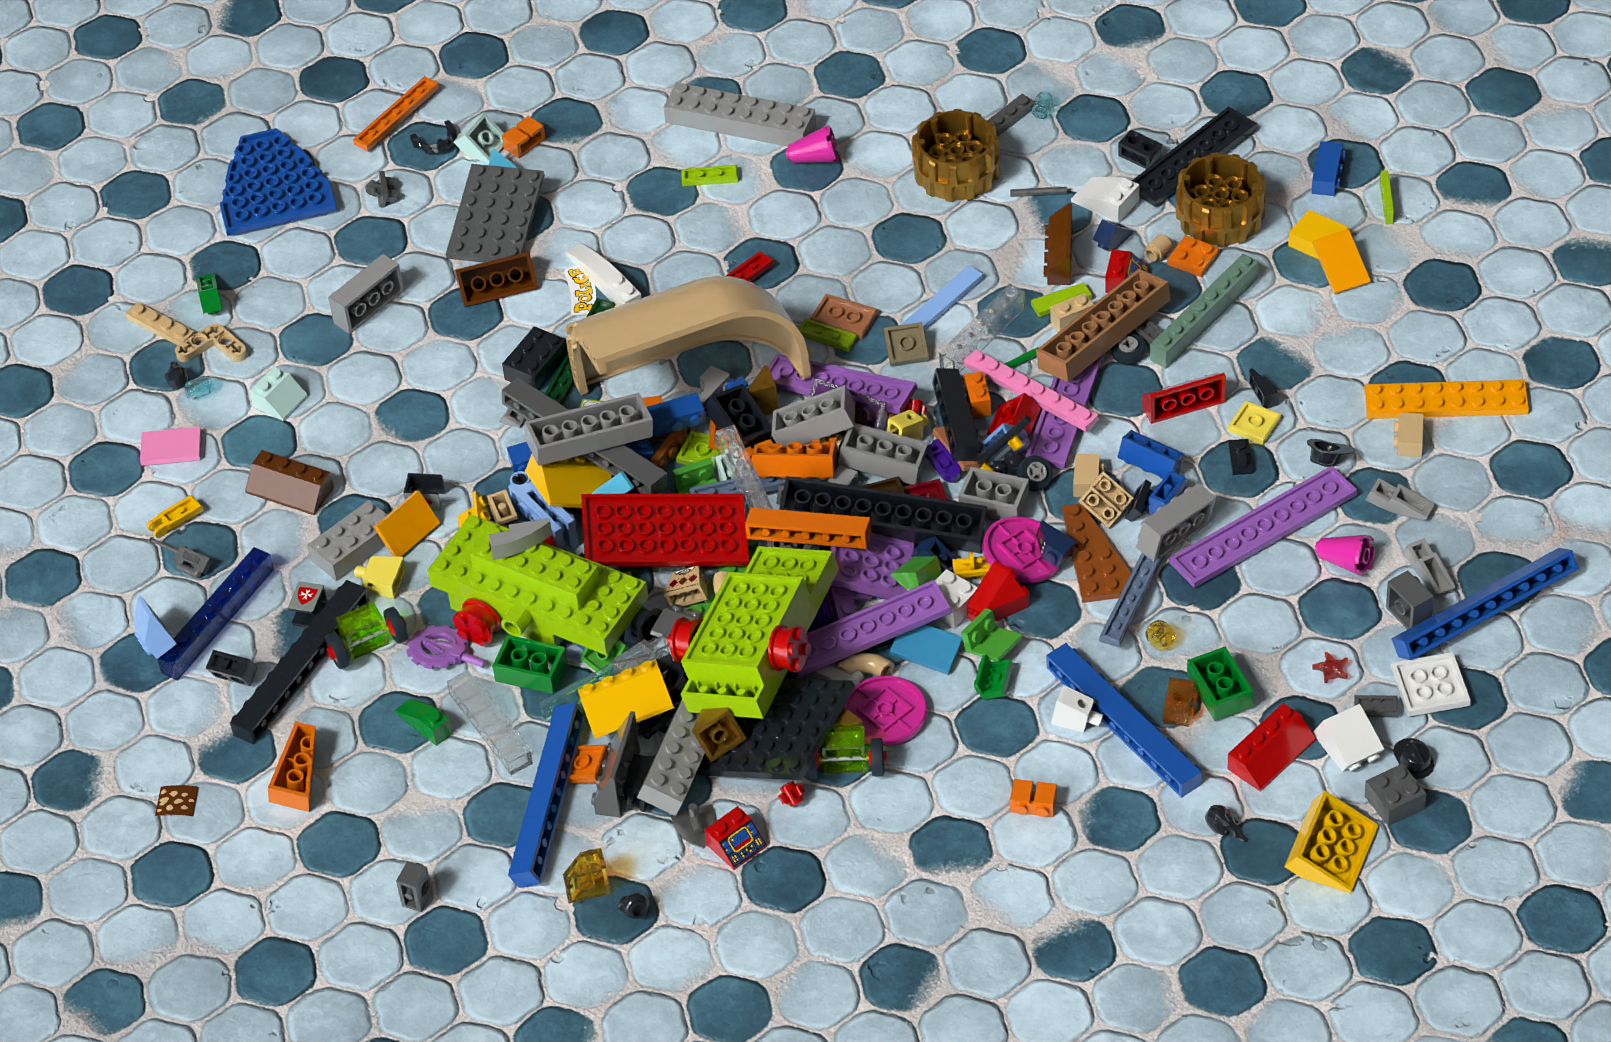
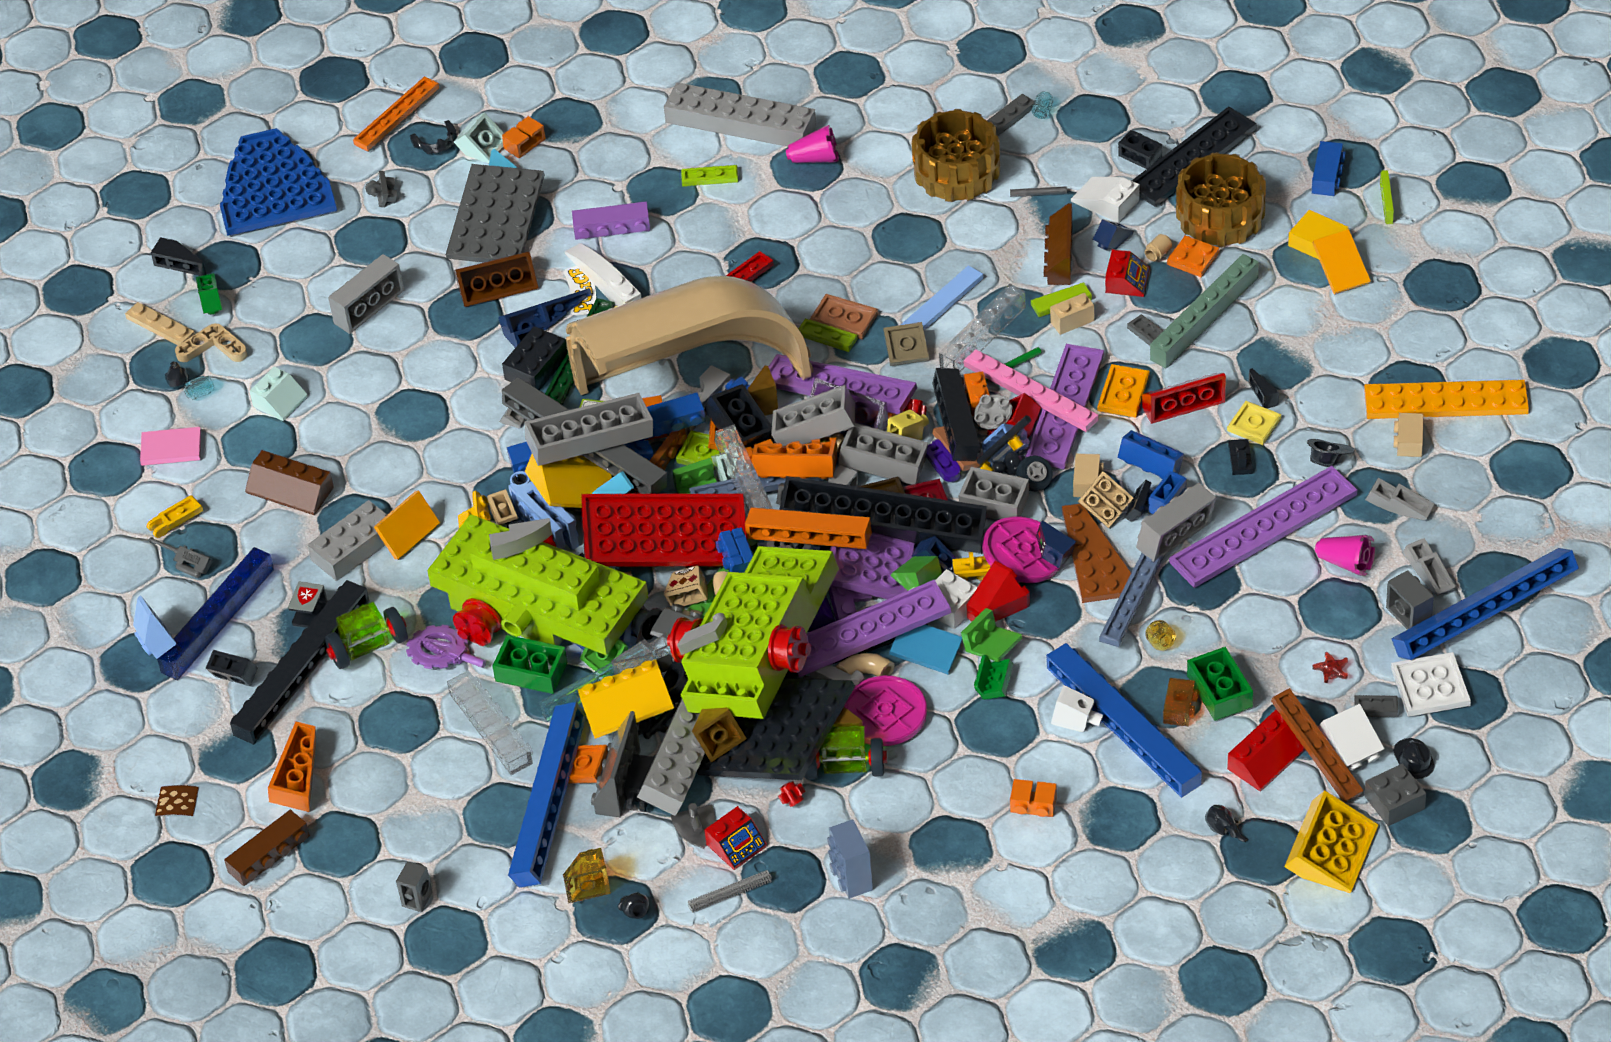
(175, 256): none -> black slope
(267, 847): none -> reddish brown brick
(382, 575): light yellow torso -> none
(425, 720): green slope -> none
(429, 486): black piece -> none
(544, 315): none -> dark blue wedge
(610, 220): none -> medium lavender brick
(703, 635): none -> light grey piece
(729, 890): none -> light grey axle
(735, 550): none -> blue brick
(850, 859): none -> sand blue brick
(992, 411): none -> light grey dish
(1103, 325): medium nougat brick -> none
(1123, 391): none -> light orange tile
(1129, 349): black wheel -> none
(1317, 745): none -> dark orange plate

